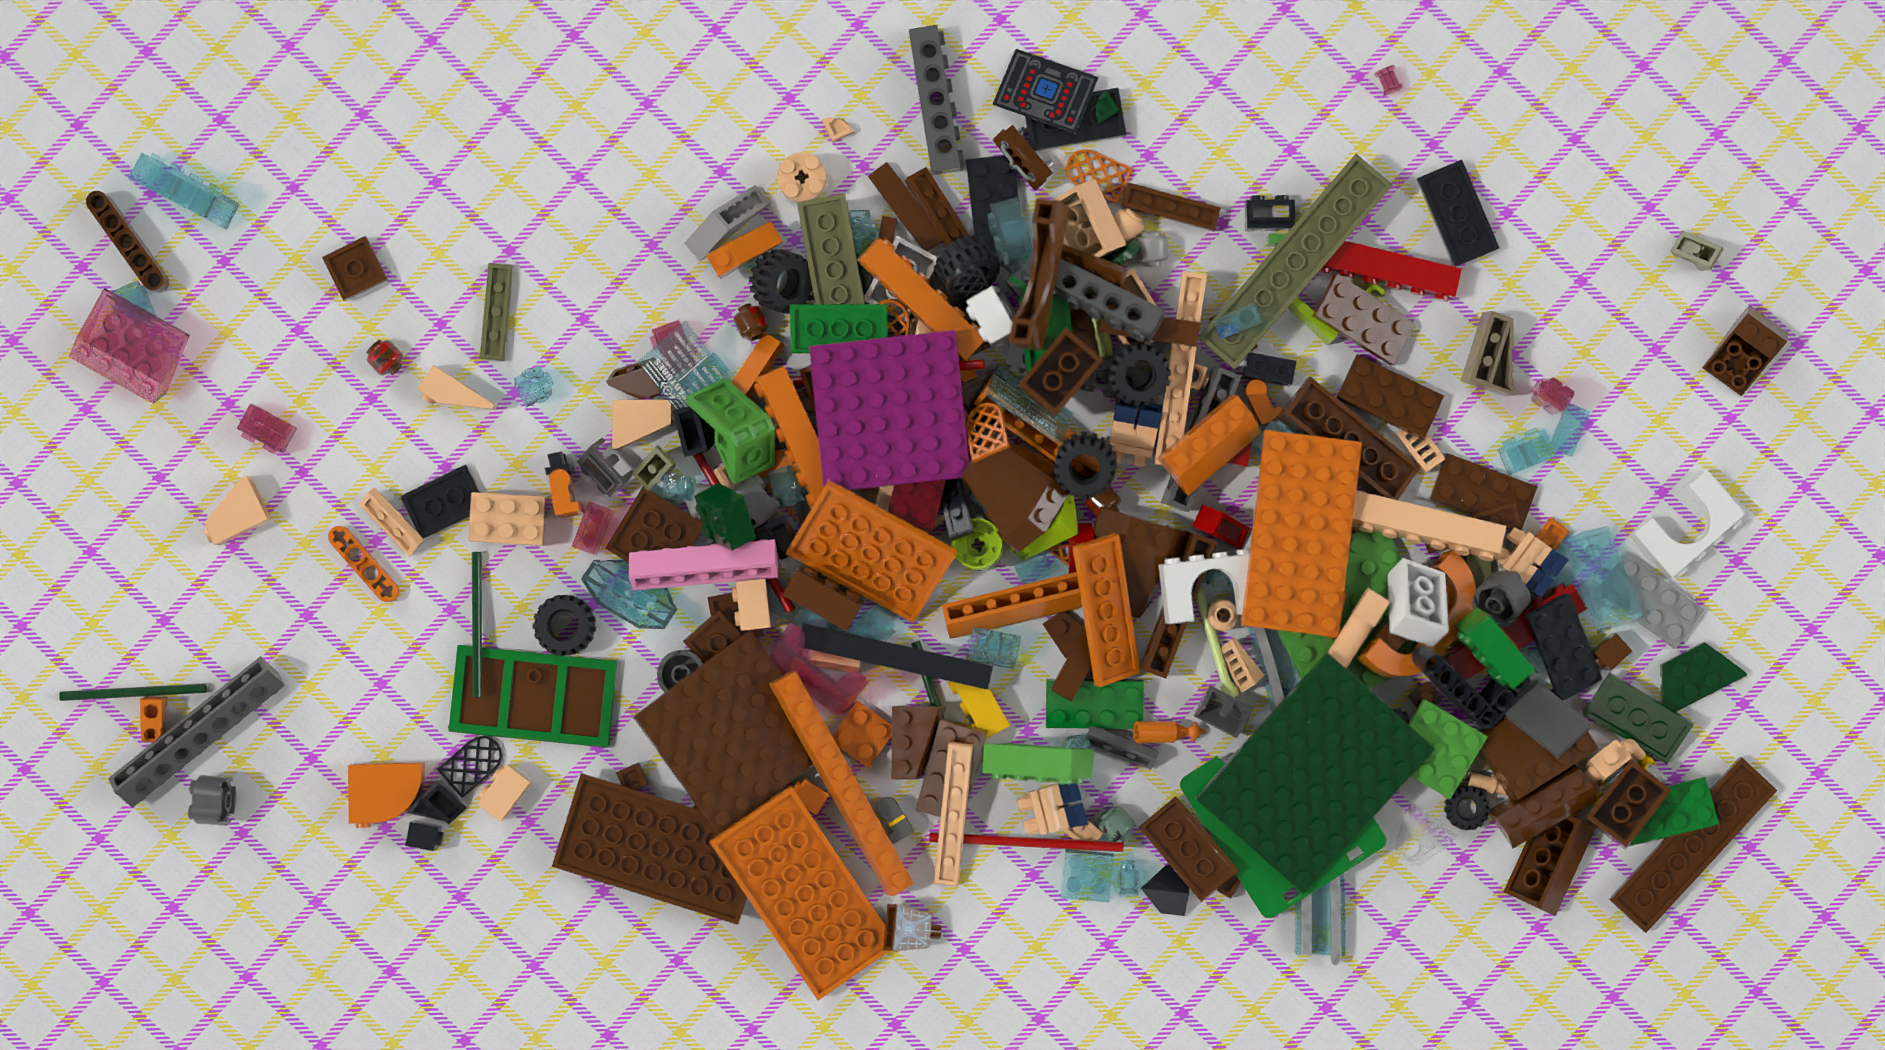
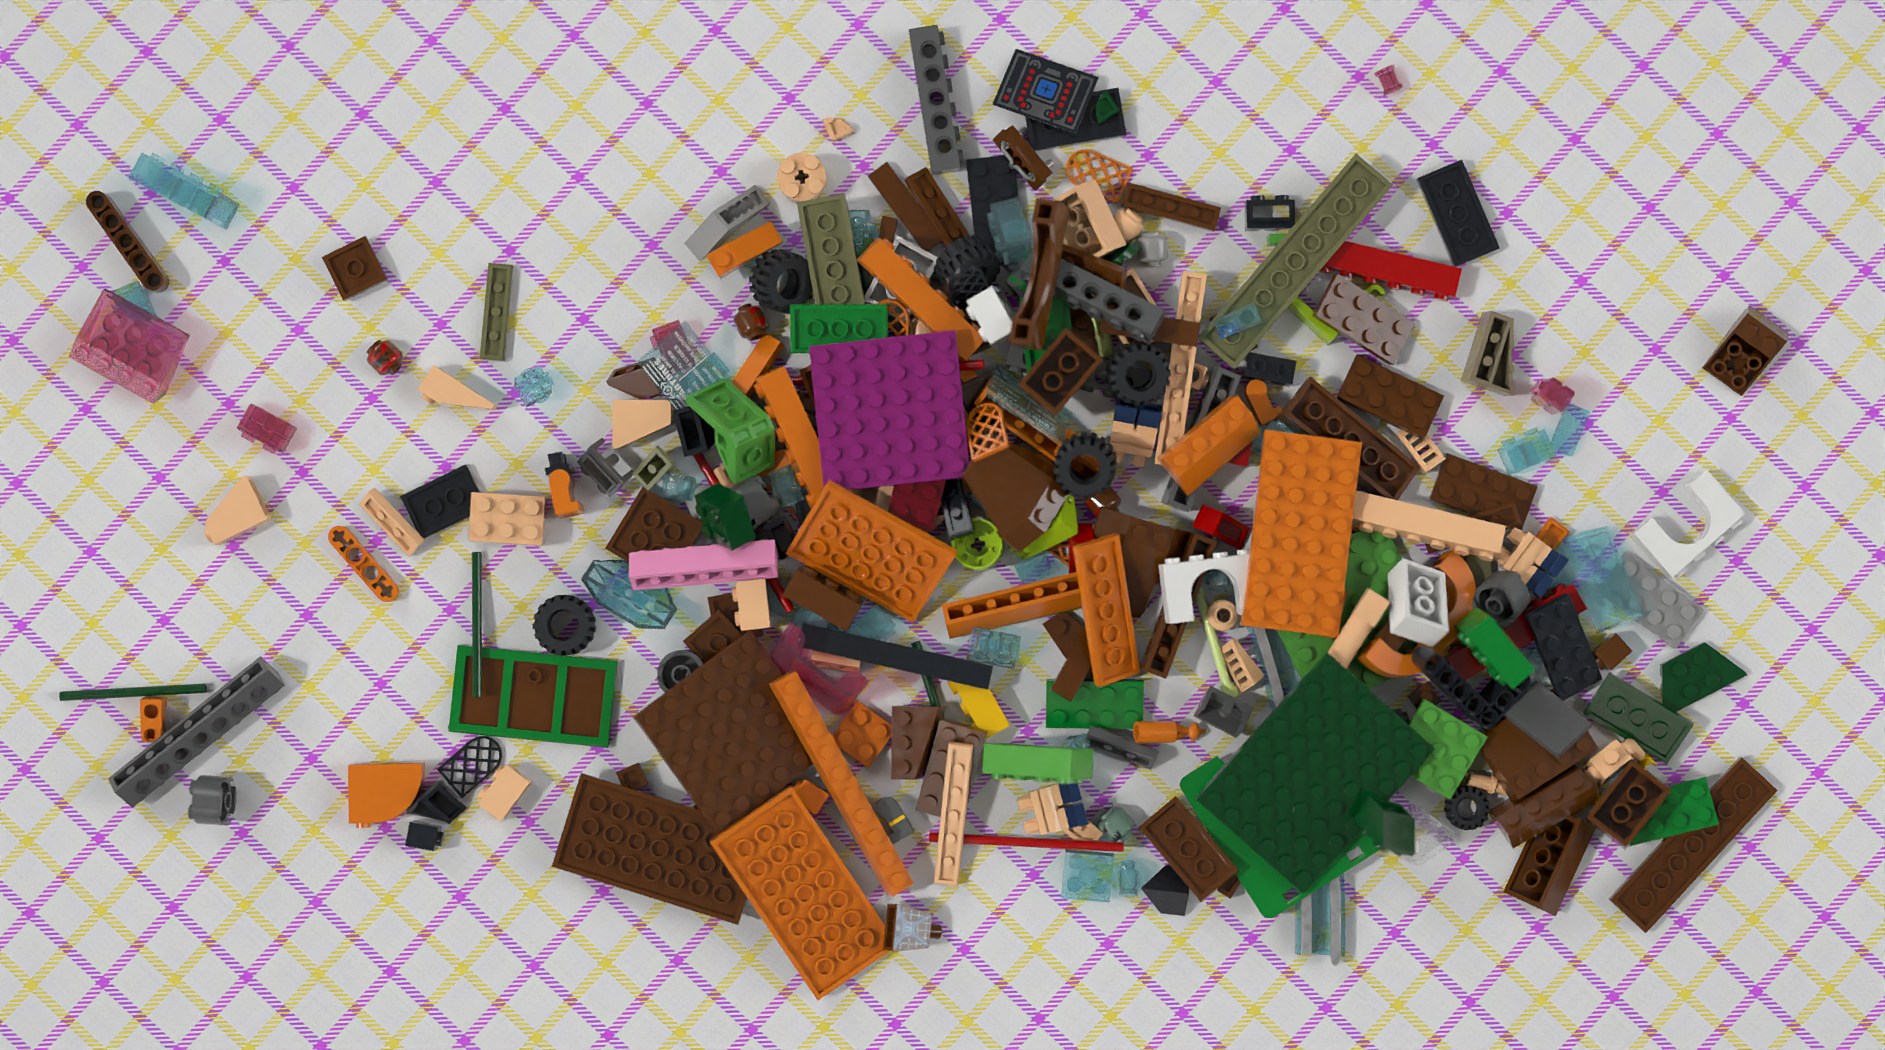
(592, 528): clear pink brick -> none
(1388, 826): none -> dark green slope
(1696, 250): olive slope -> none

